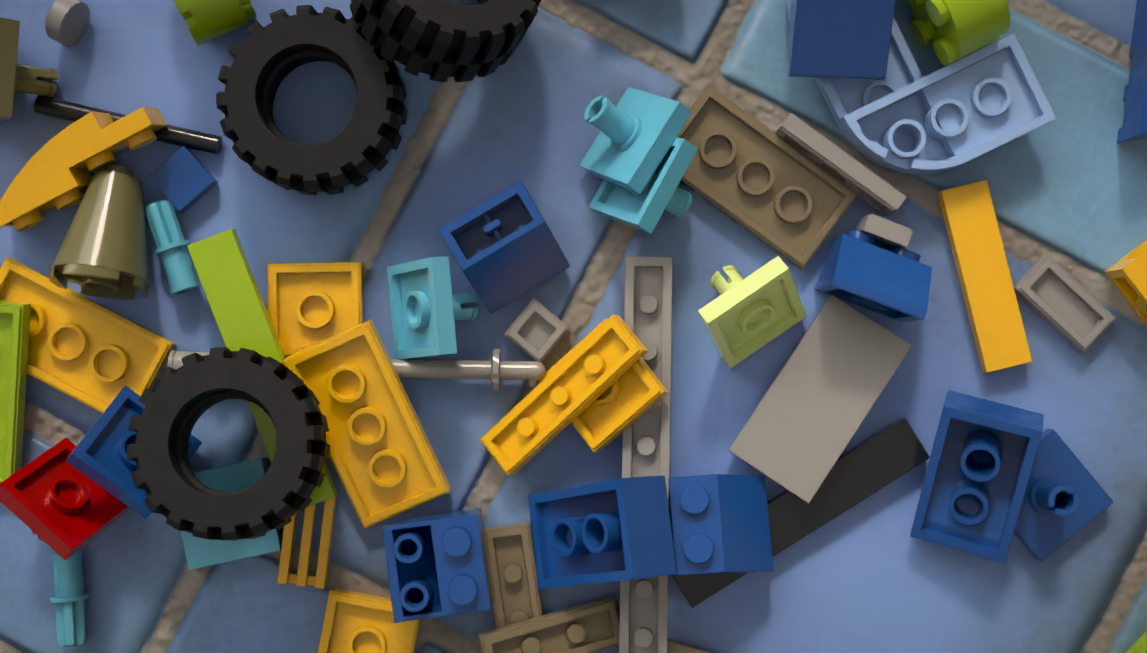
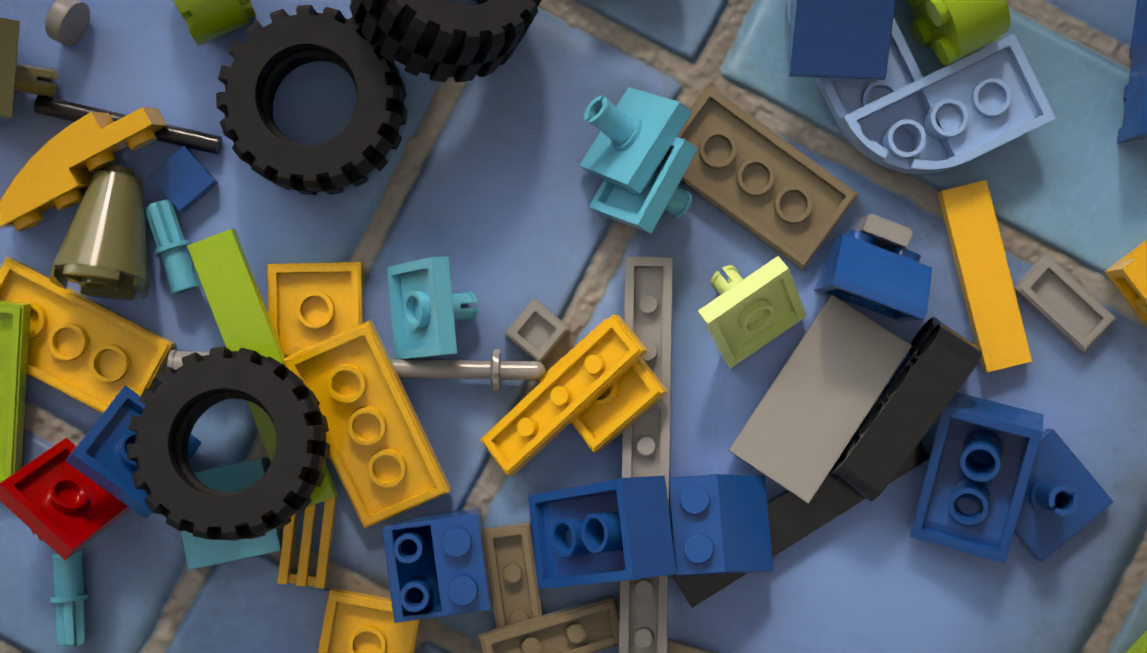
(504, 247): blue slope -> none
(841, 165): light grey tile -> none
(907, 409): none -> black beam

